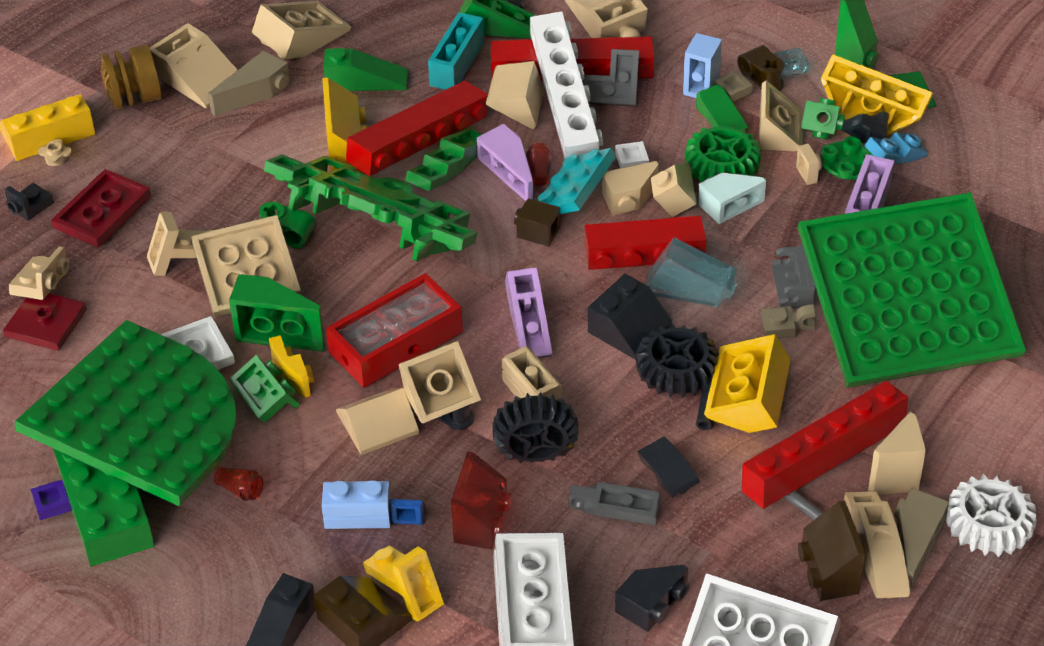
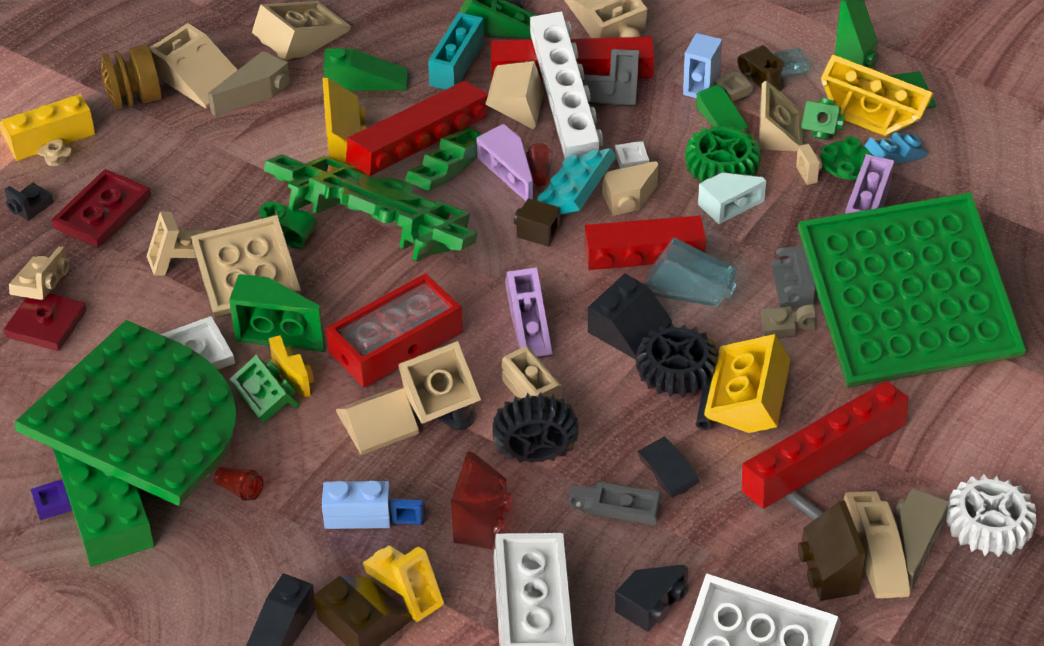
(674, 188): tan slope -> none
(866, 126): black bracket -> none
(898, 459): tan slope -> none

